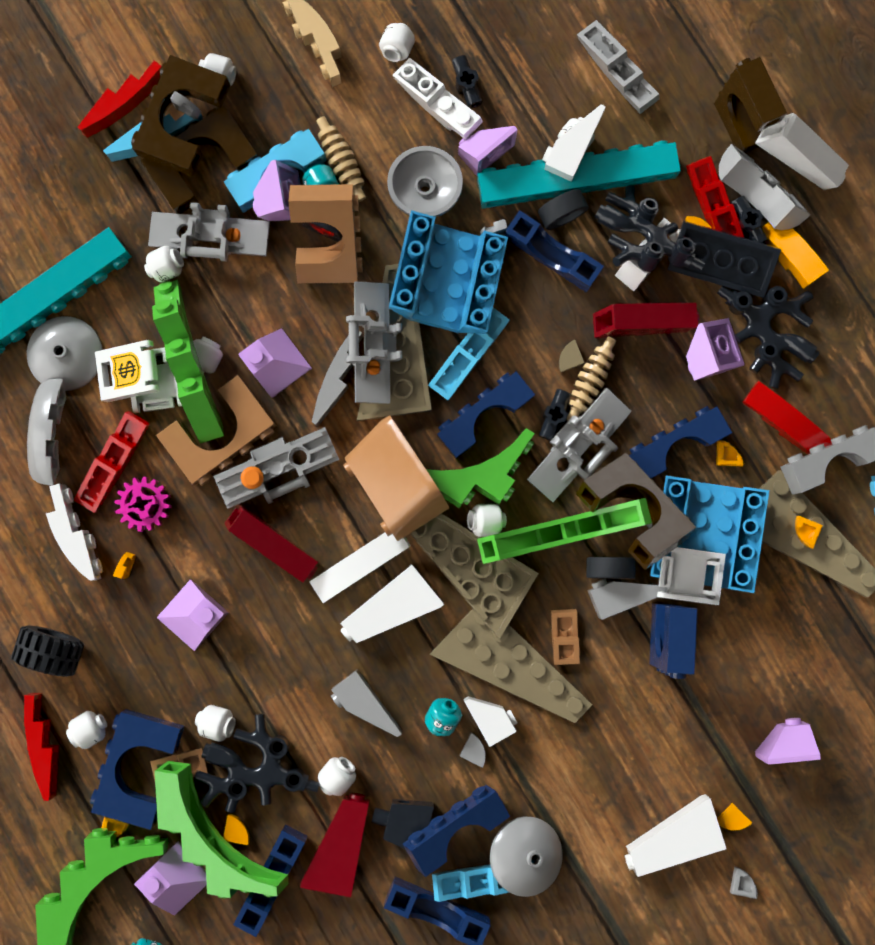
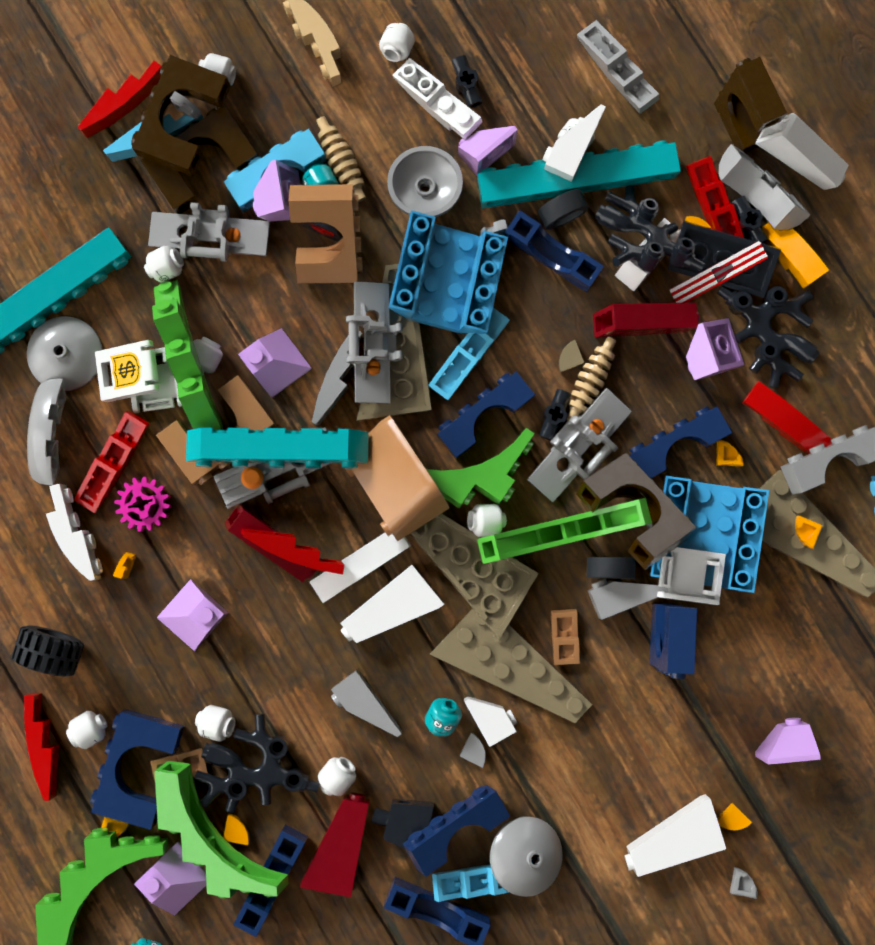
(277, 447): none -> teal brick
(284, 546): none -> red slope
(719, 273): none -> sticker

